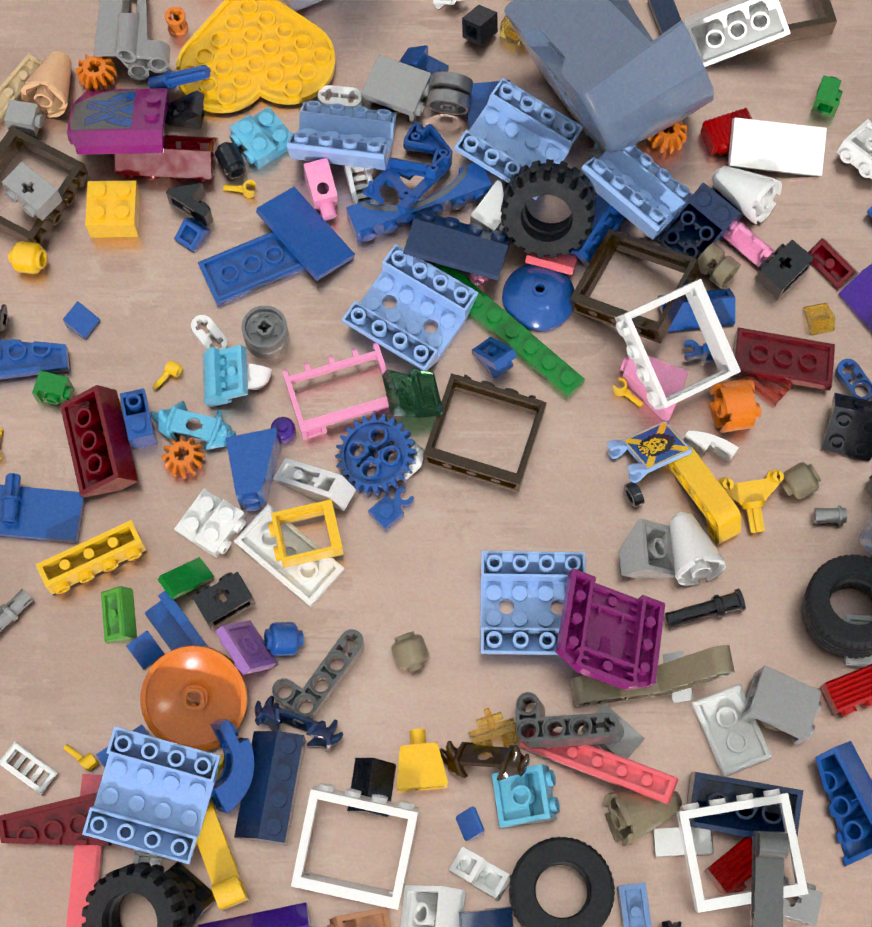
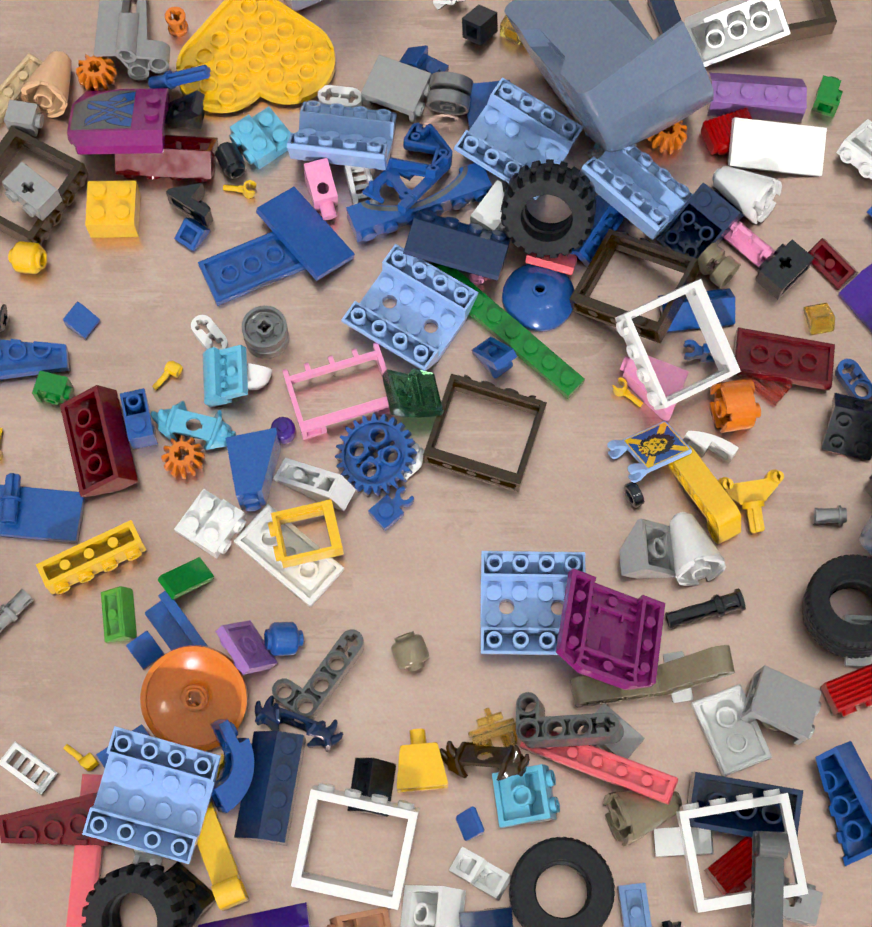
(214, 609): black brick -> none
(762, 95): none -> medium lavender slope
(801, 480): dark tan head -> none

